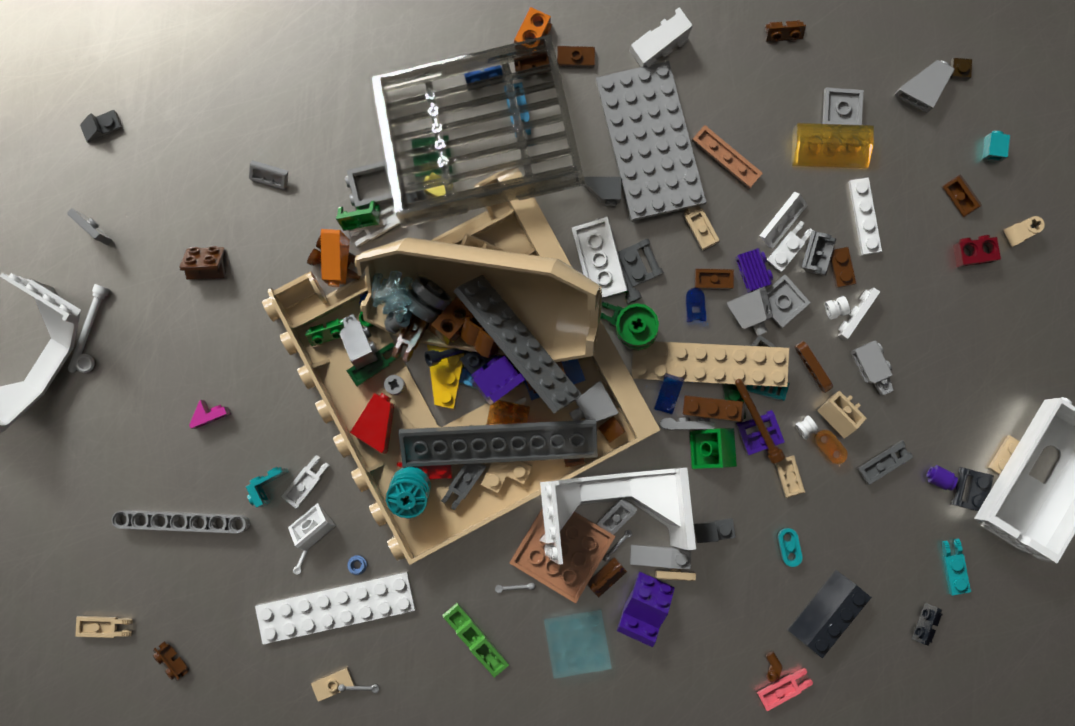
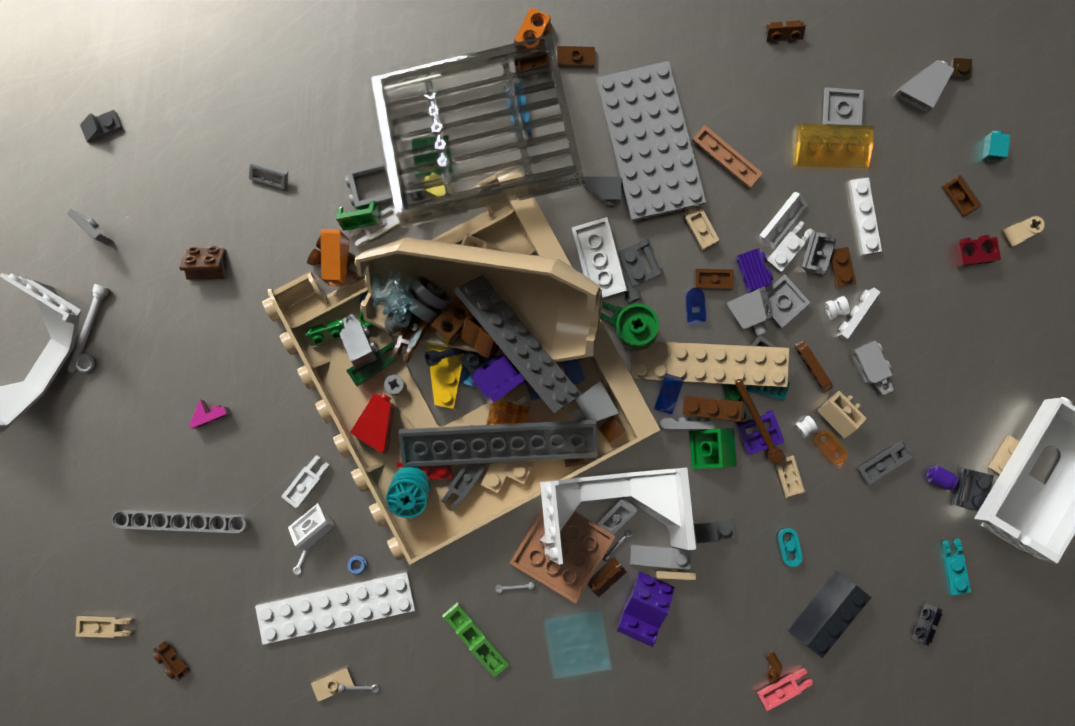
(256, 492): teal bracket -> none
(487, 73): blue hinge -> none
(662, 39): white wedge -> none

